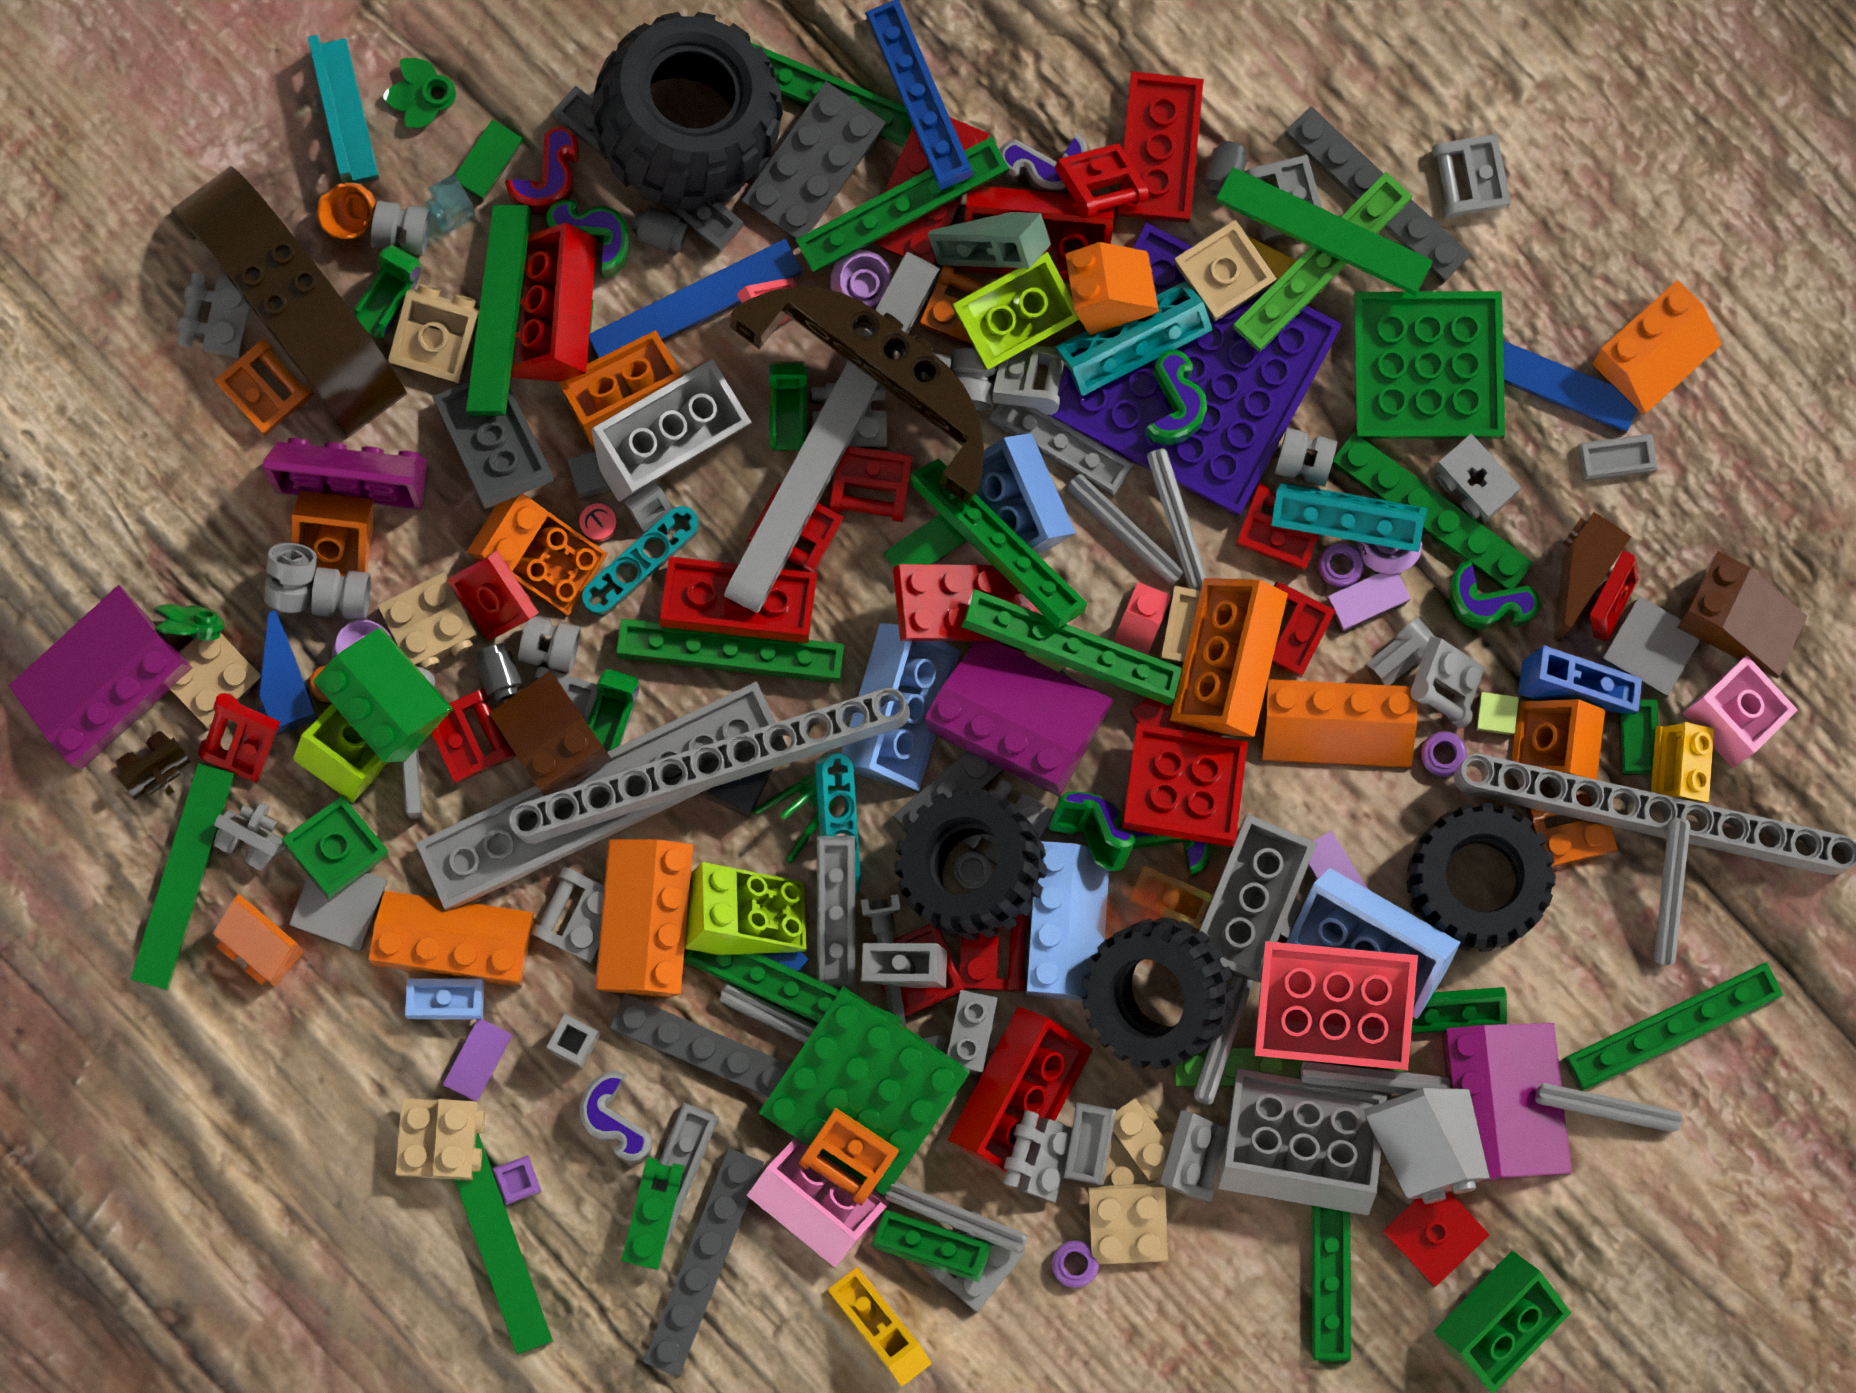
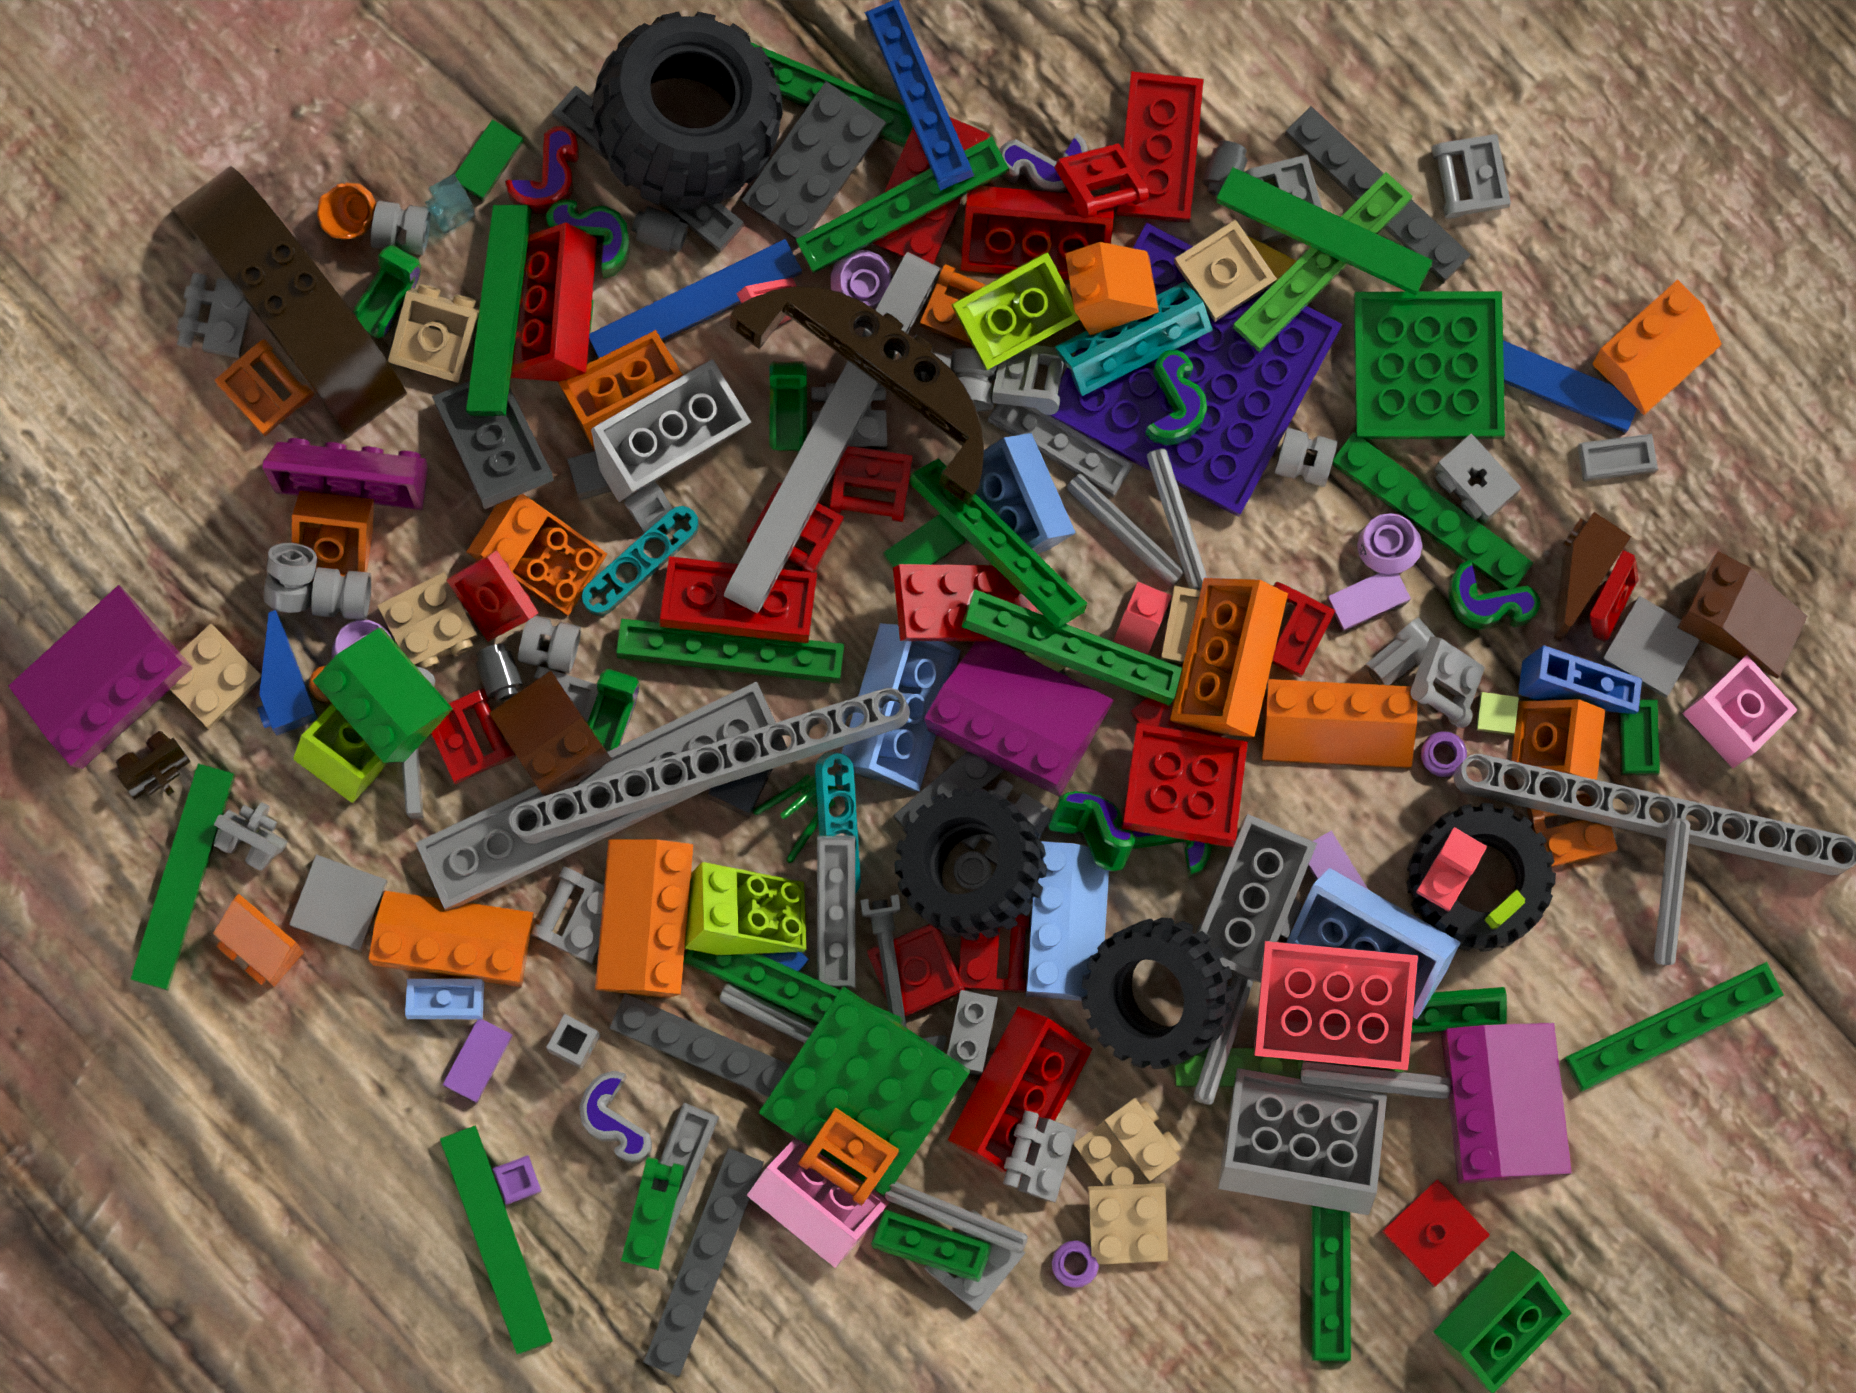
(191, 620): green plate -> none
(250, 741): red plate -> none
(335, 847): green plate -> none
(343, 110): teal fence -> none
(415, 93): green plate -> none
(439, 1139): tan plate -> none
(598, 522): coral tile -> none
(879, 1326): yellow slope -> none
(905, 964): light grey slope -> none
(993, 241): sand green slope -> none
(1089, 1143): light grey tile -> none
(1168, 897): clear orange slope -> none
(1187, 1154): light grey plate -> none
(1274, 542): red plate -> none
(1330, 576): medium lavender piece -> none
(1349, 516): teal fence -> none
(1430, 1142): light grey slope -> none
(1451, 869): none -> coral slope
(1505, 910): none -> lime tile
(1608, 1107): light grey axle -> none
(1683, 761): yellow hinge -> none

